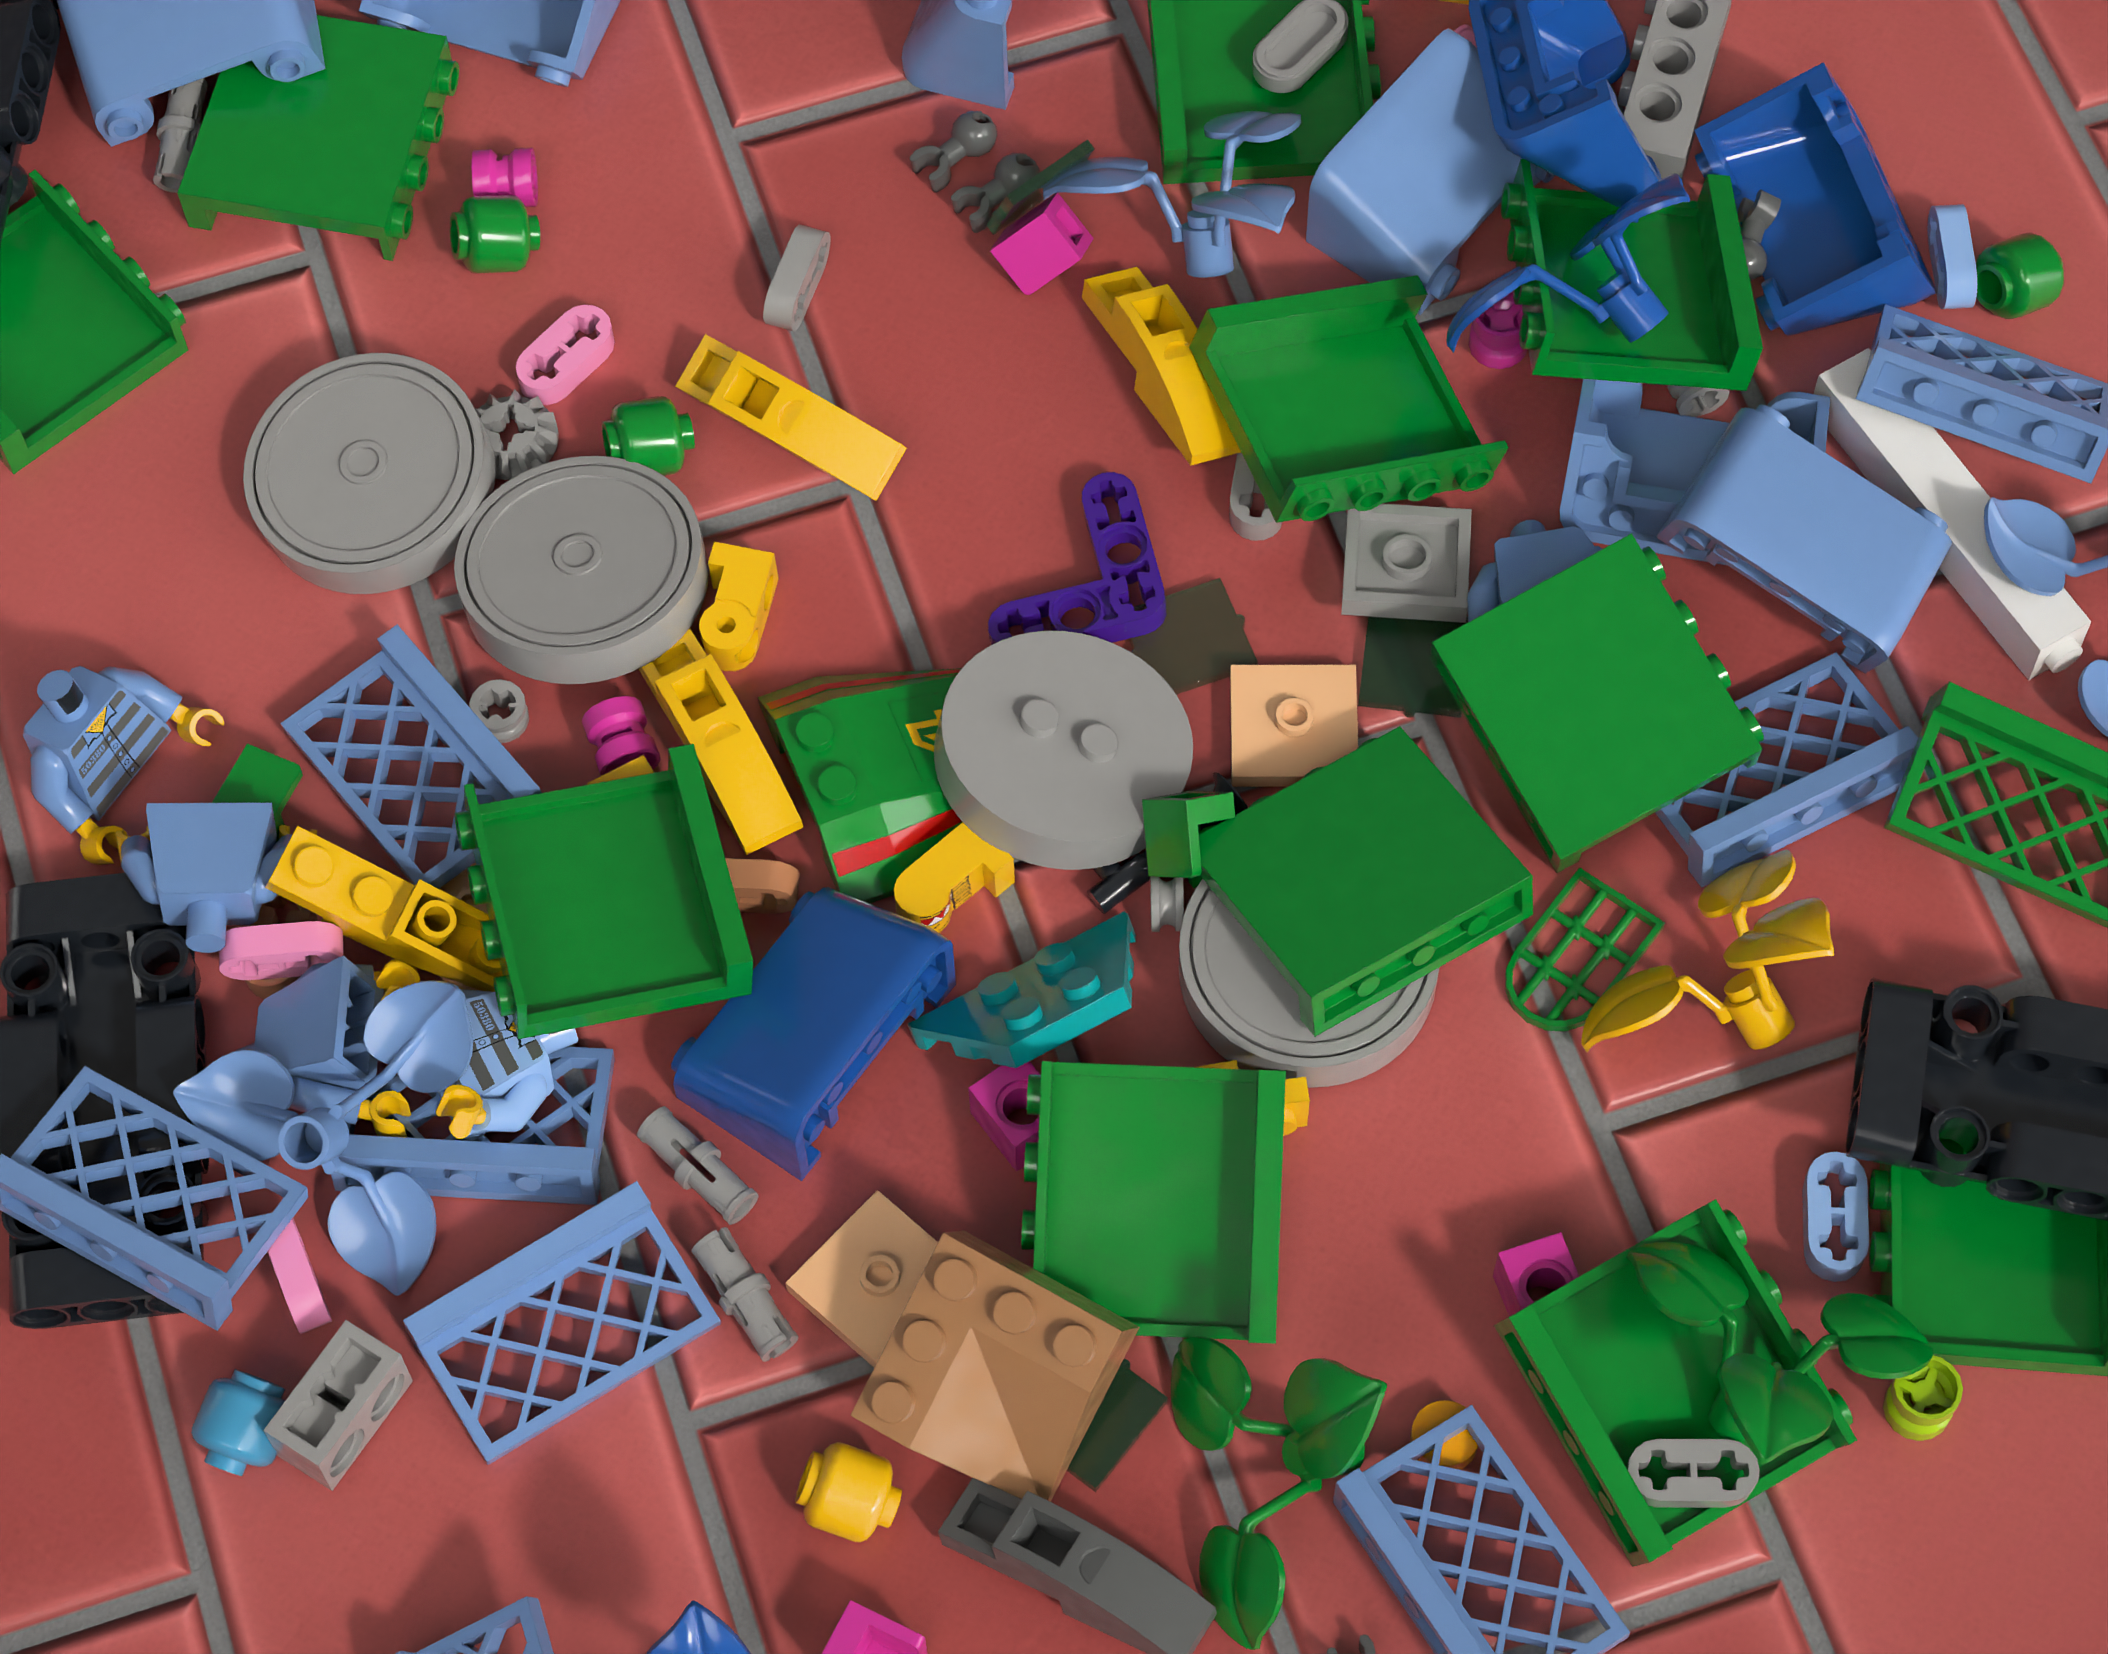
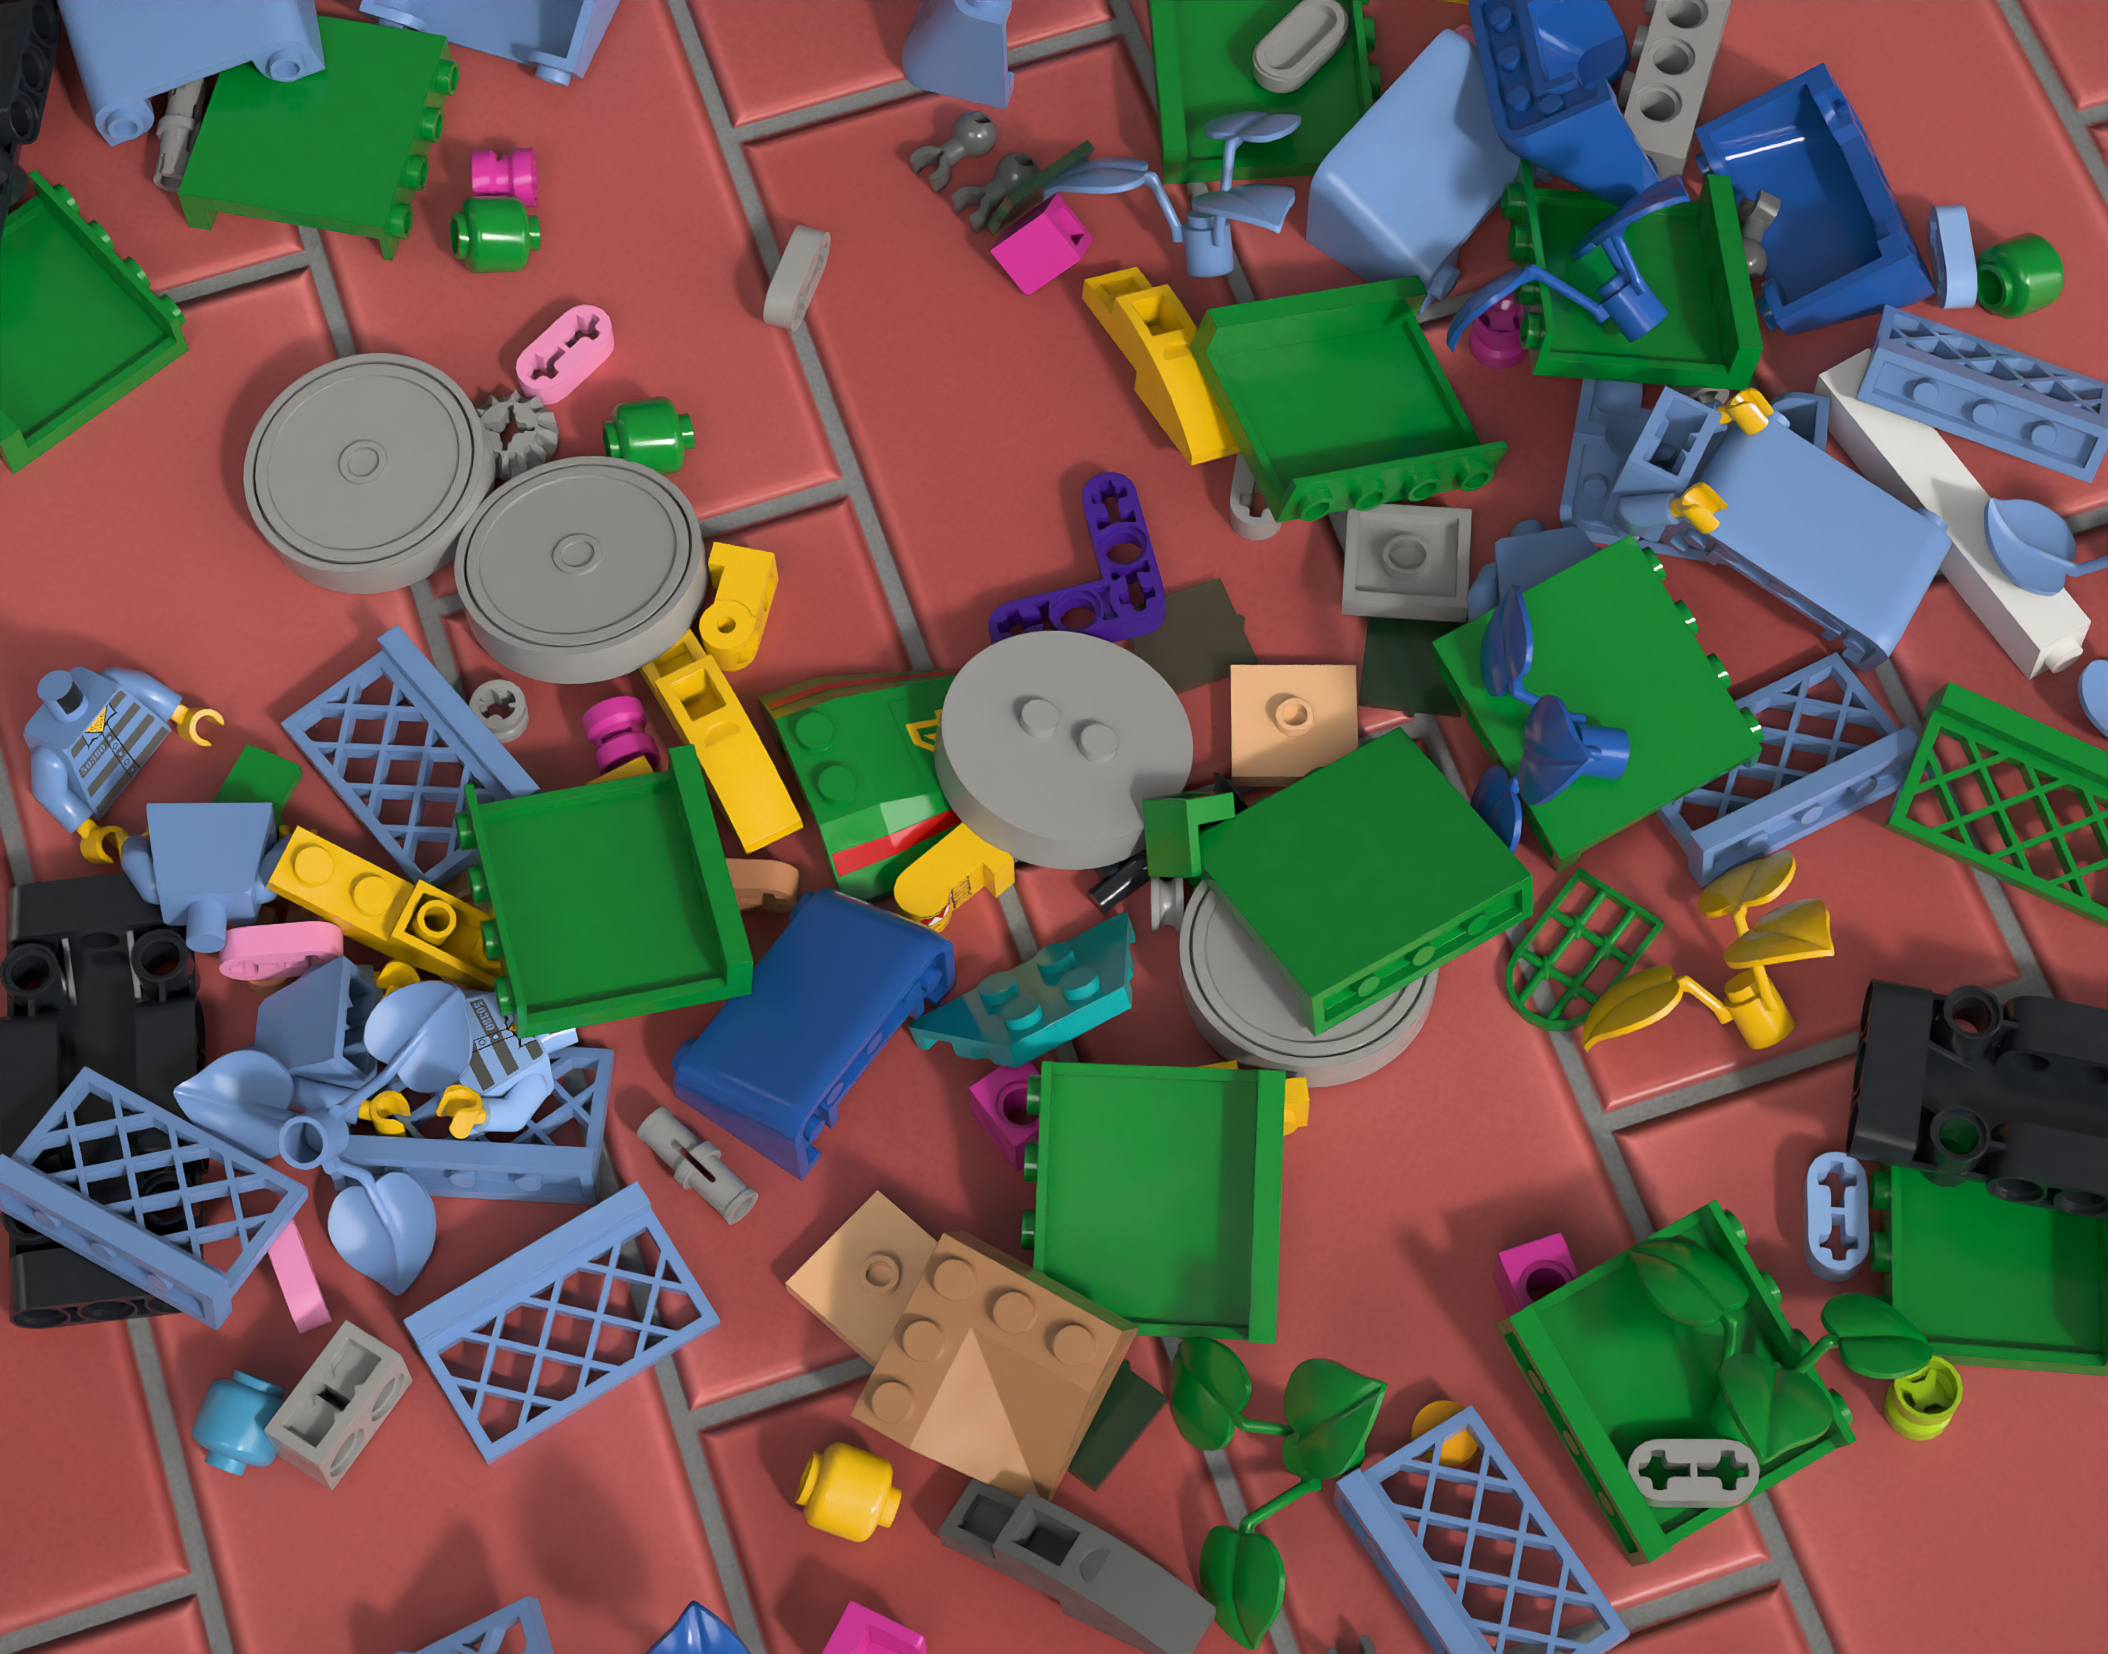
(744, 1294): light grey pin -> none
(791, 417): yellow slope -> none
(1556, 741): none -> blue plant
(1665, 458): none -> medium blue torso

